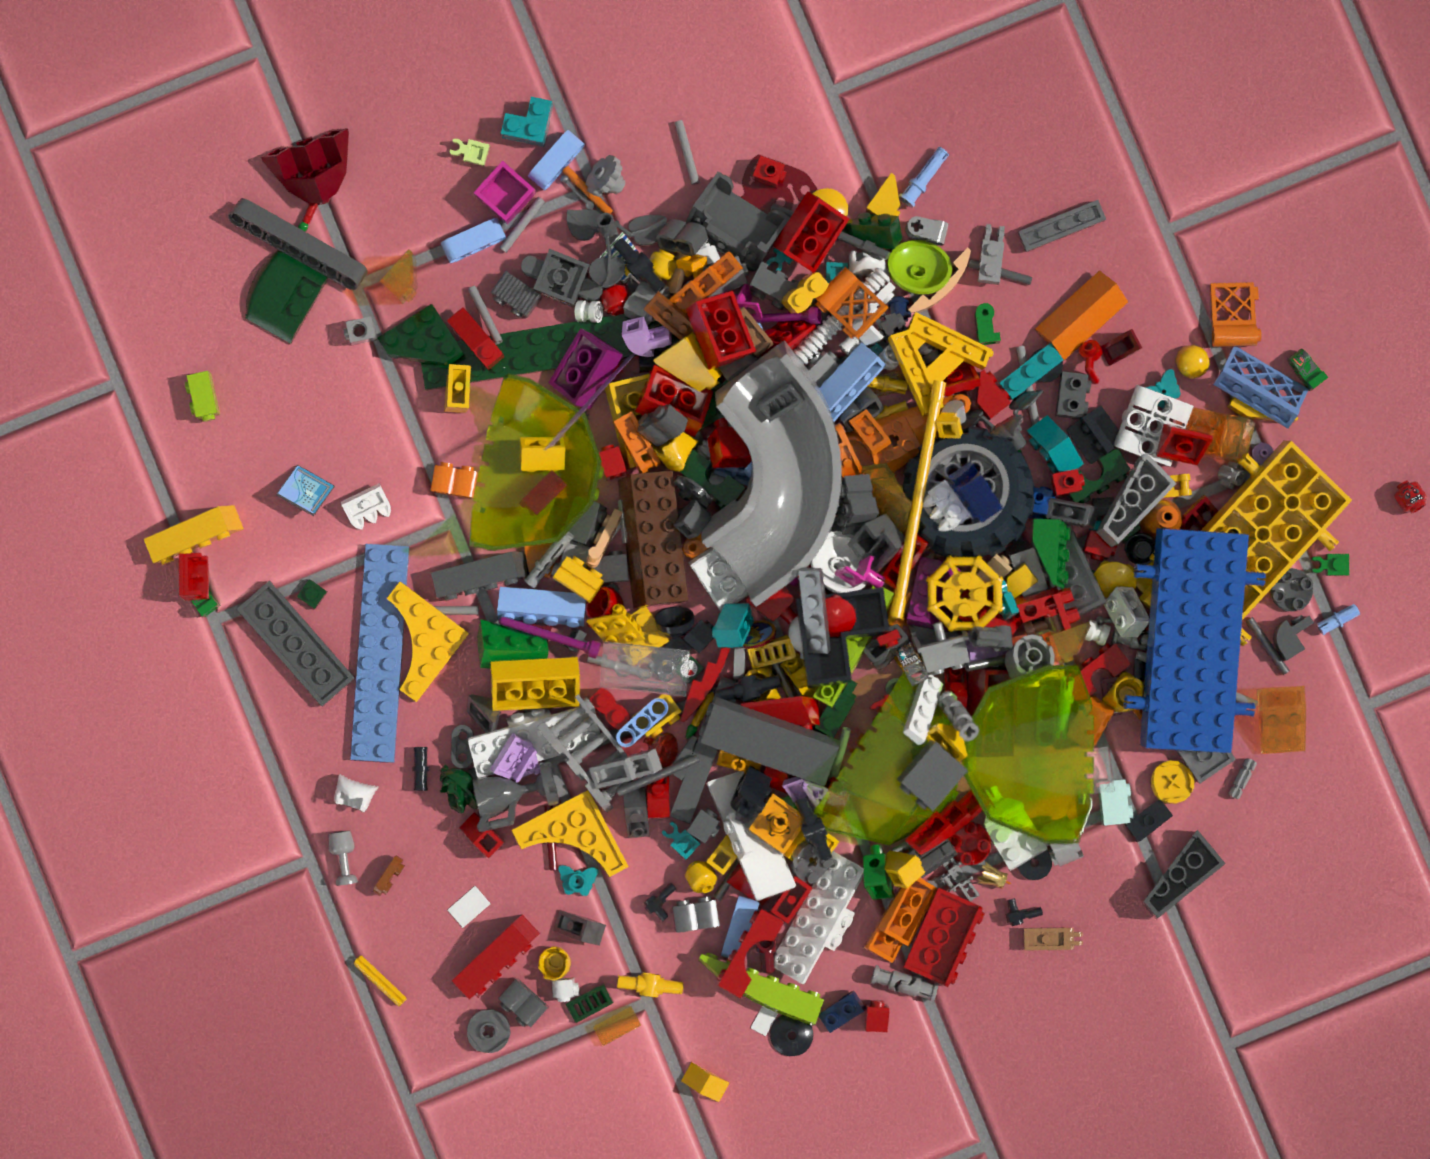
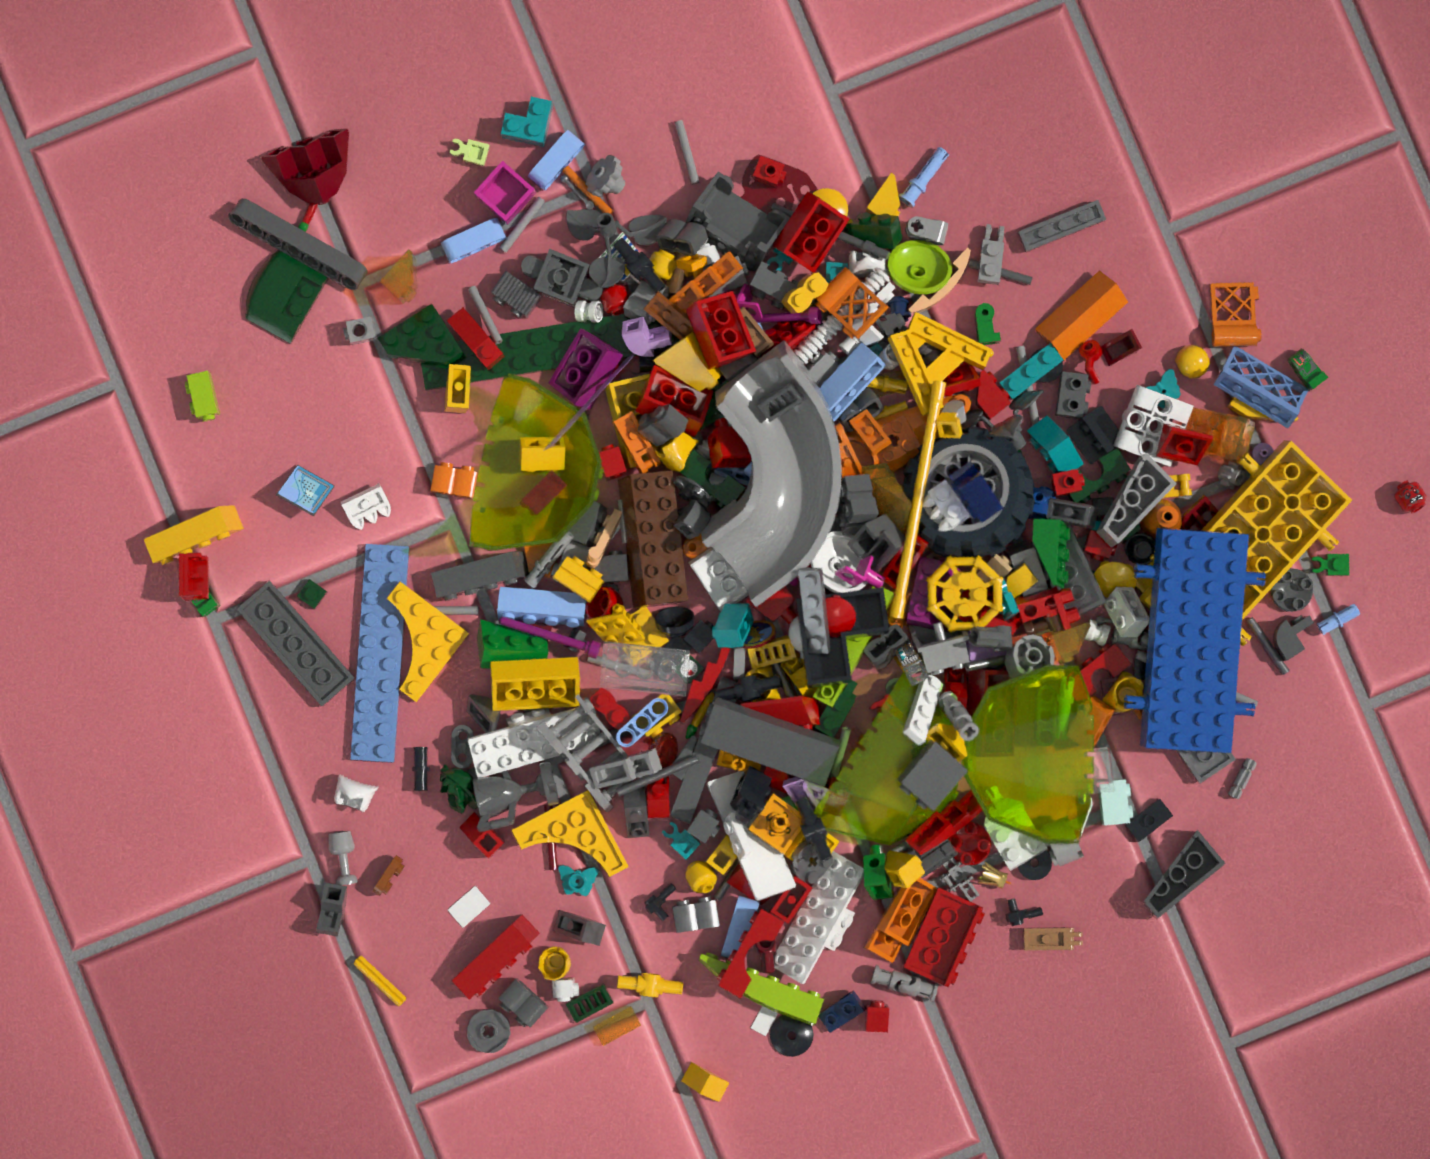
(332, 909): none -> dark grey brick
(516, 759): lavender slope -> none
(889, 639): red plate -> none
(1172, 782): yellow tile -> none
(1282, 719): clear yellow slope -> none

